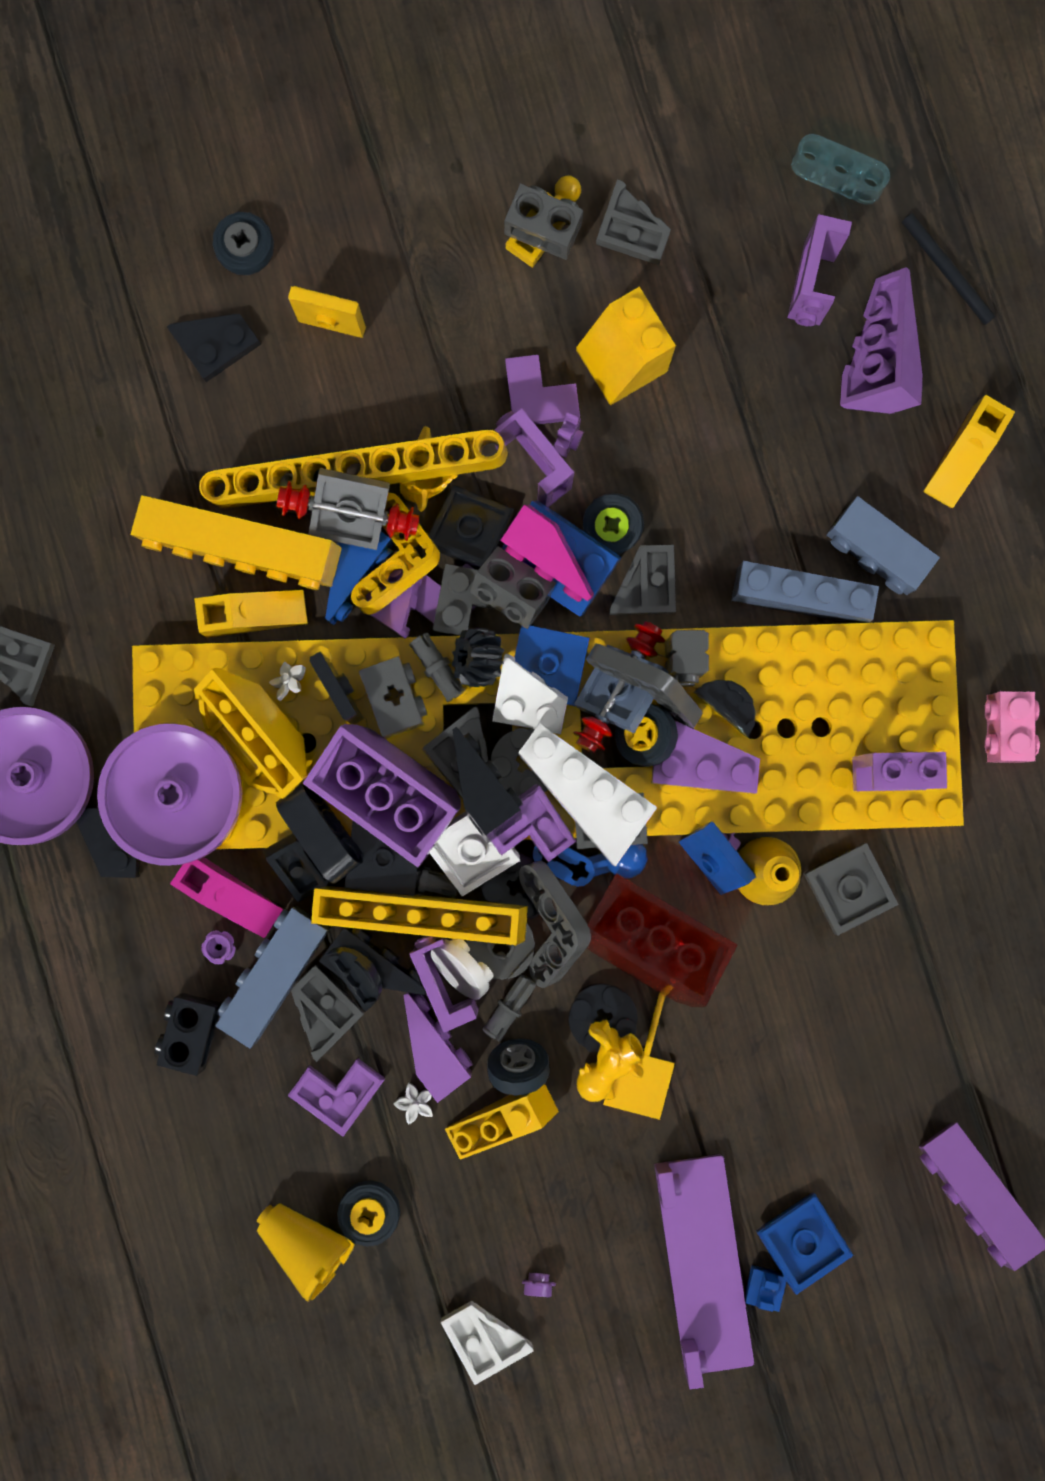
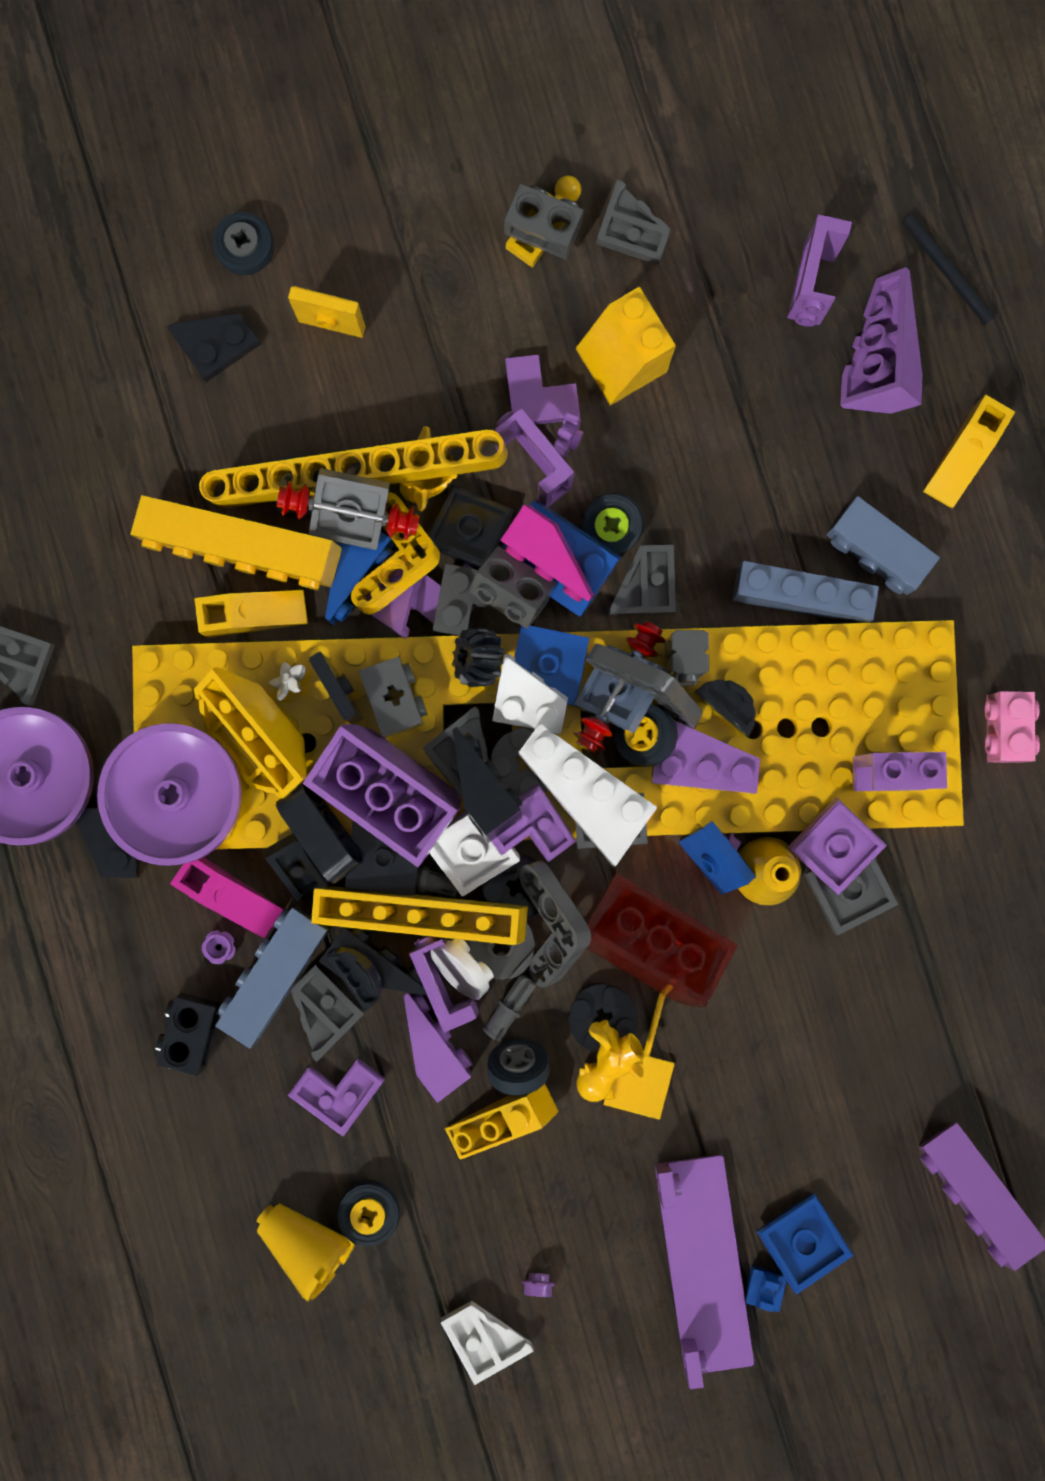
(414, 1103): white plant -> none
(437, 667): dark grey pin -> none
(628, 867): blue beam -> none
(834, 154): clear light blue beam -> none
(837, 846): none -> medium lavender plate

